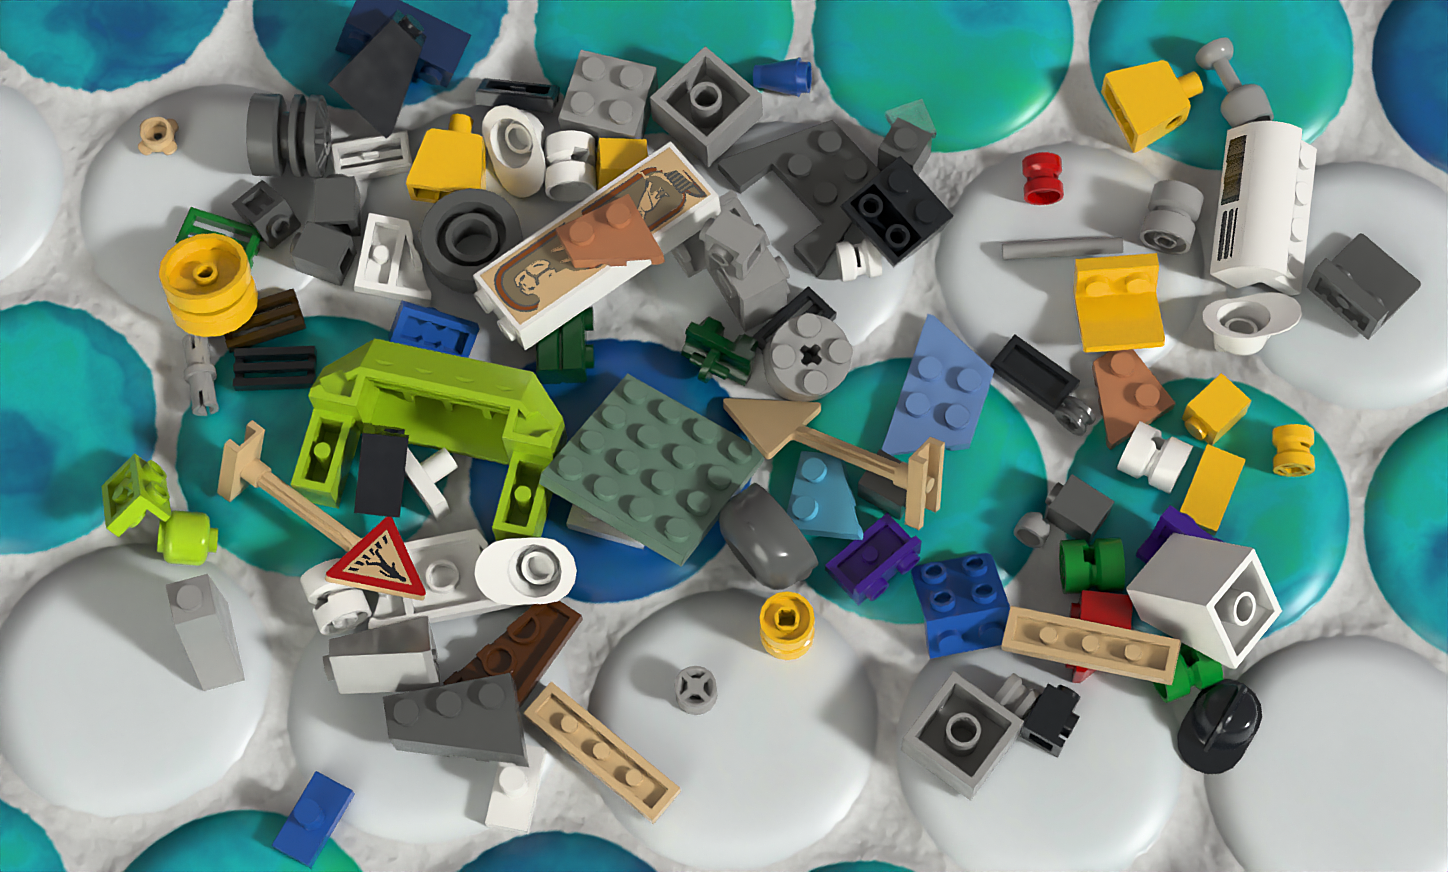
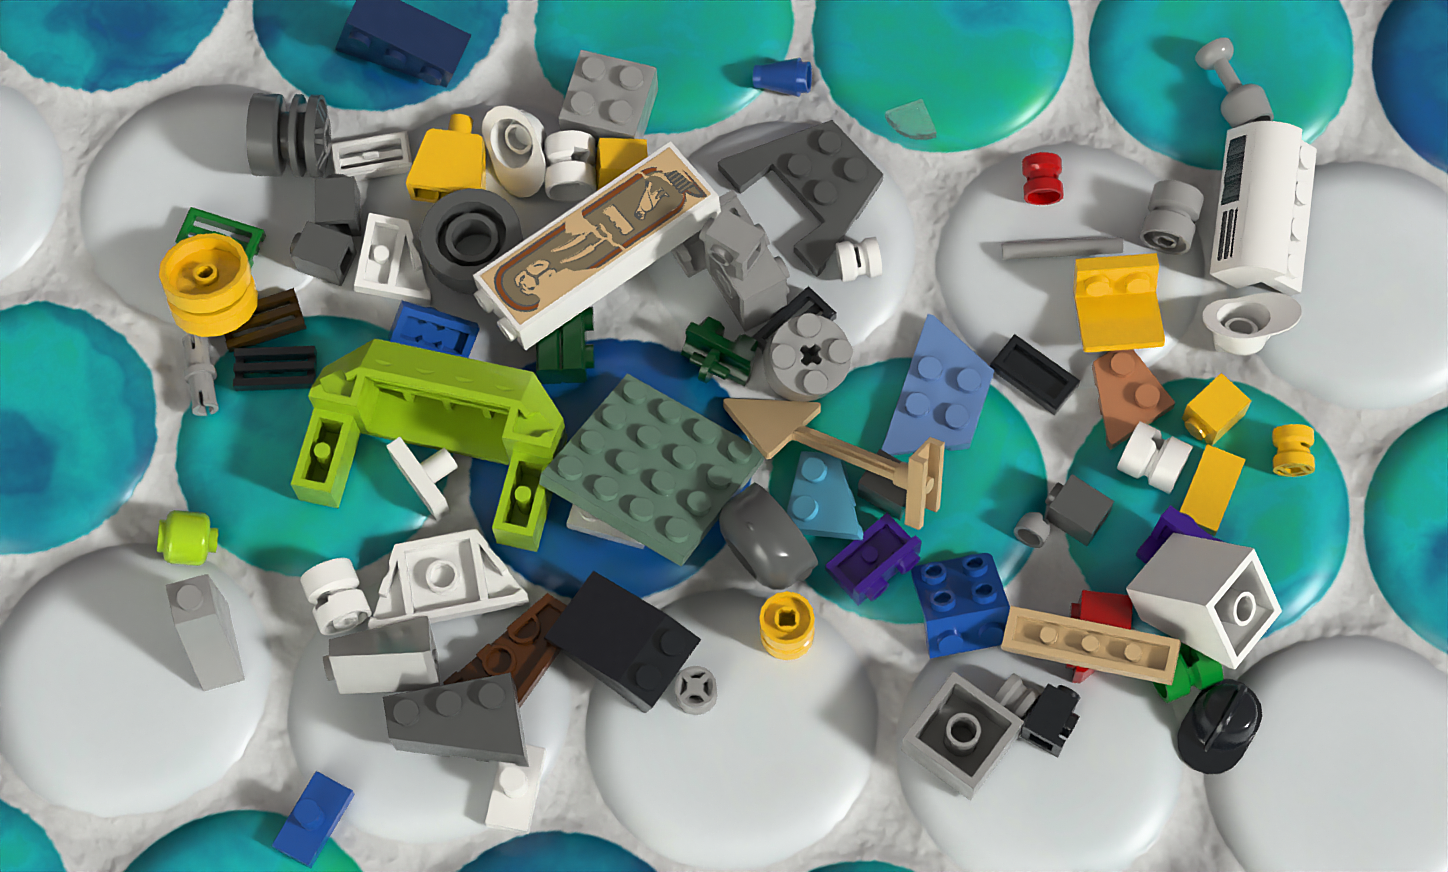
(132, 491): lime bracket -> none
(154, 126): tan plate -> none
(267, 213): dark grey bracket -> none
(371, 563): tan piece -> none
(381, 470): black hinge -> none
(382, 71): black slope -> none
(518, 95): black tile -> none
(525, 571): white piece -> none
(602, 752): tan plate -> none
(609, 237): nougat wing -> none
(622, 640): none -> black slope
(706, 106): light grey brick -> none
(897, 212): black slope -> none
(905, 141): dark grey brick -> none
(1074, 415): dark grey bush -> none
(1092, 565): green wheel -> none
(1149, 100): yellow torso -> none
(1363, 285): dark grey bracket -> none

